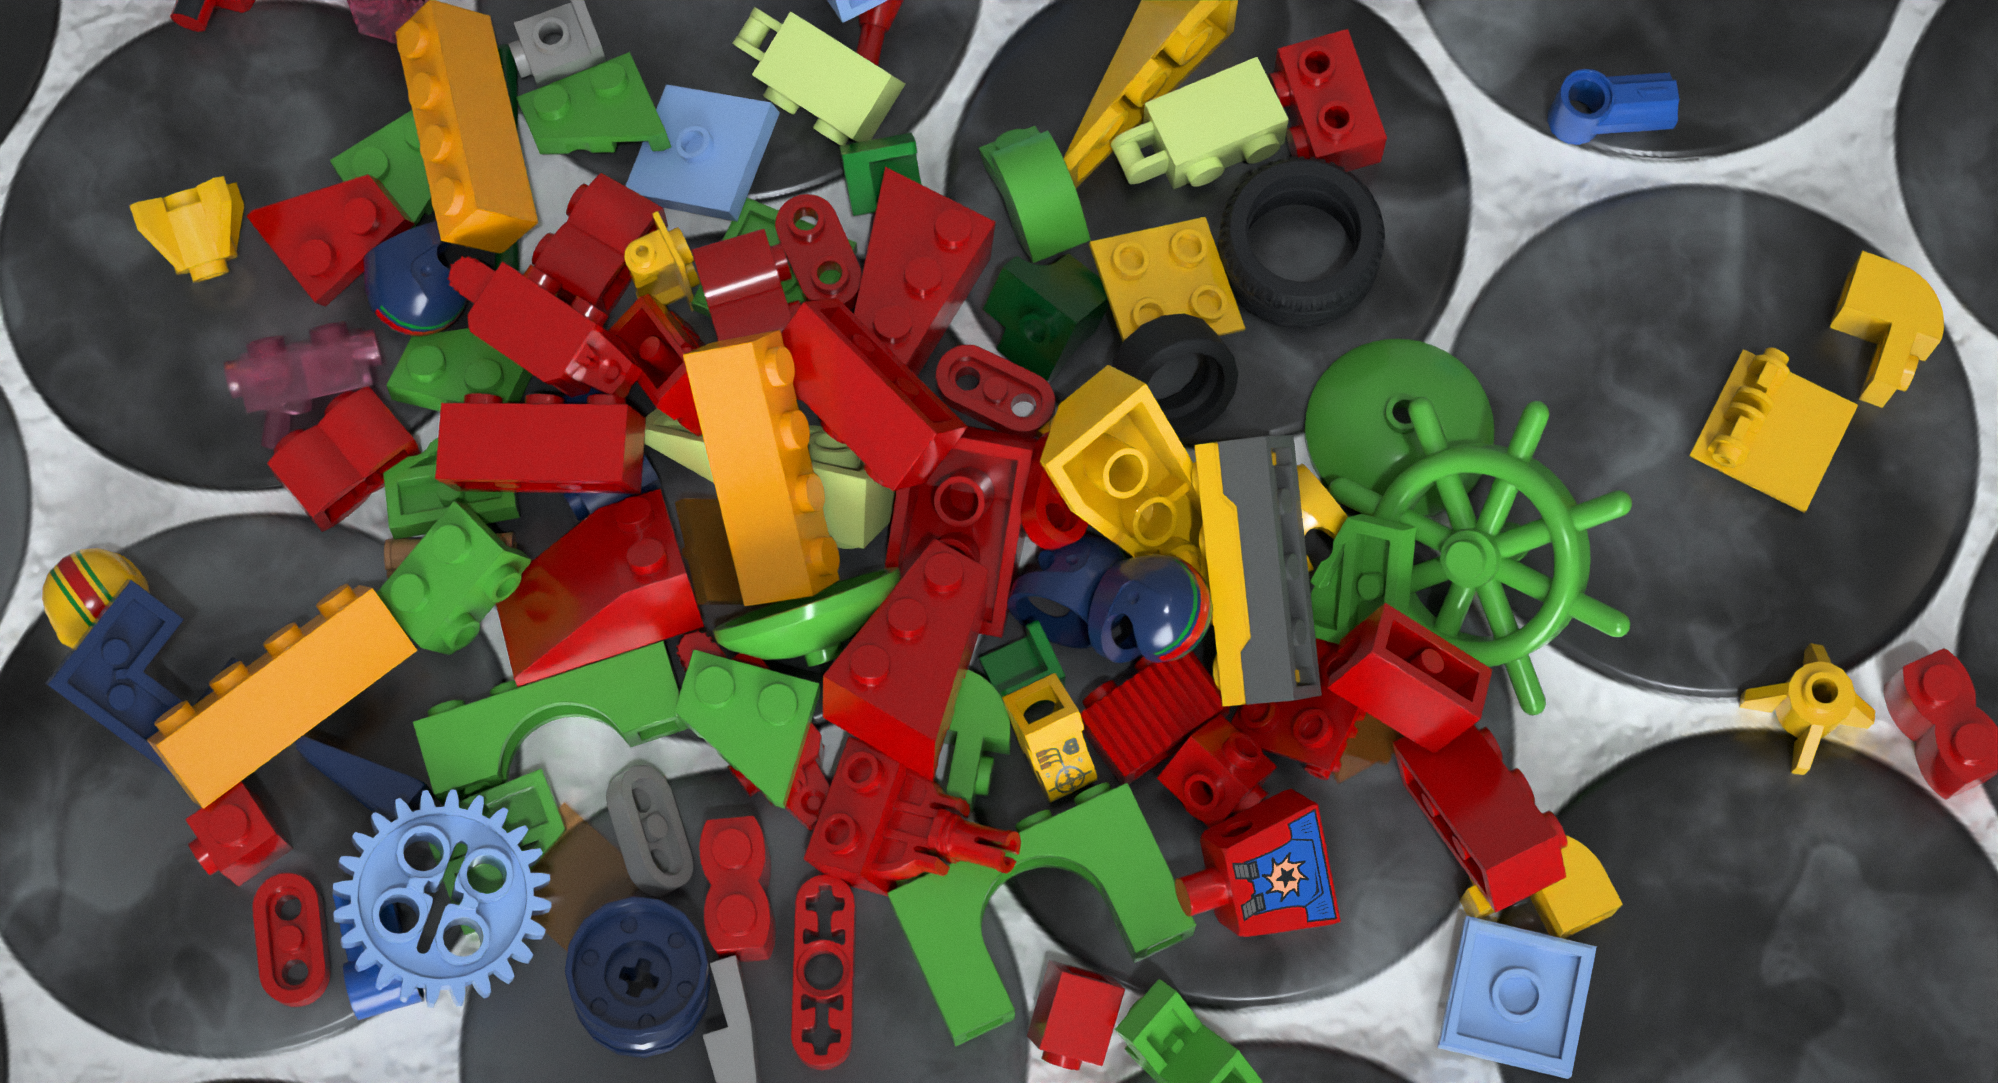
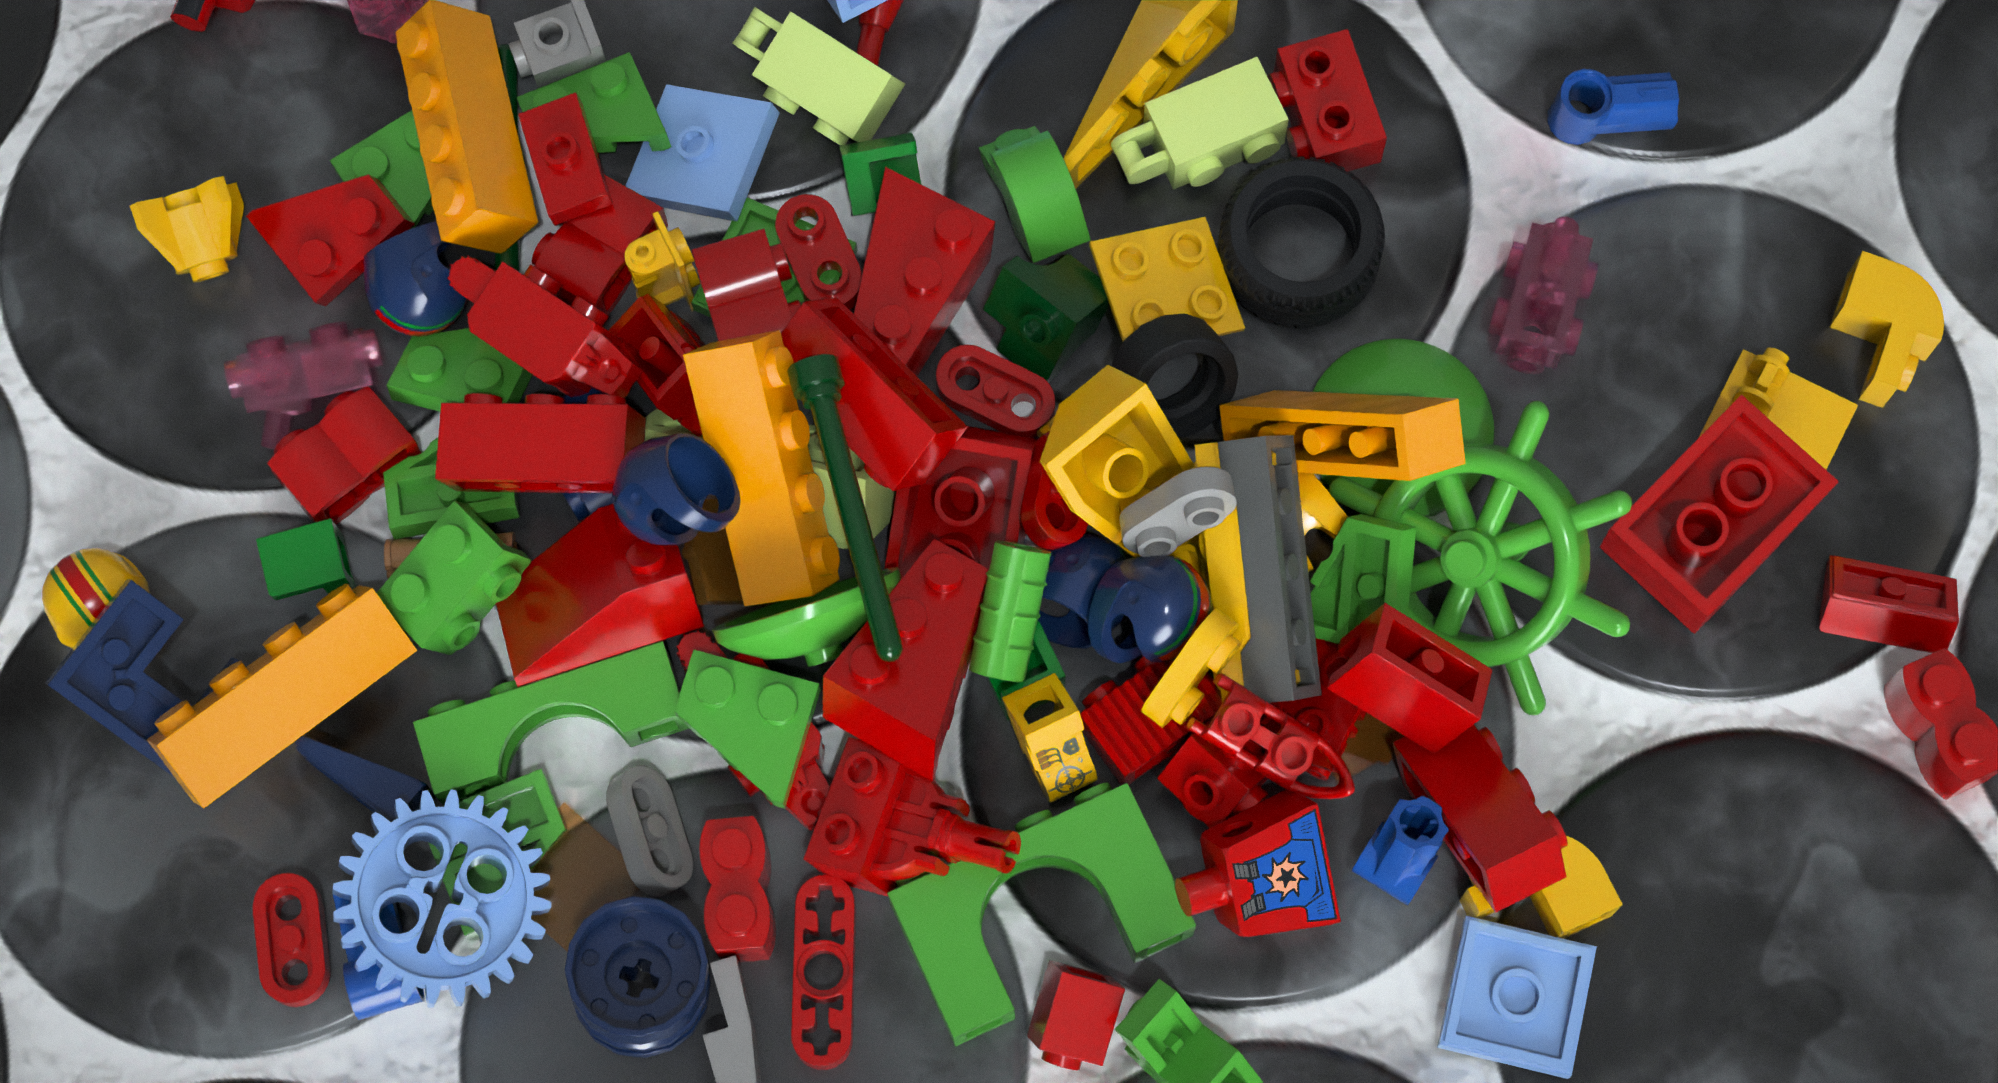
(236, 836): red brick -> none
(305, 560): none -> green panel
(565, 159): none -> red plate
(665, 485): none -> dark blue helmet
(818, 385): none -> dark green piece
(977, 726): bright green brick -> none
(1009, 611): none -> bright green axle
(1177, 511): none -> light grey plate
(1207, 649): none -> yellow plate
(1286, 752): none -> red piece
(1355, 432): none -> light orange brick
(1403, 848): none -> blue piece
(1548, 279): none -> clear pink brick
(1717, 513): none -> red slope
(1809, 716): yellow brick -> none
(1888, 605): none -> red slope

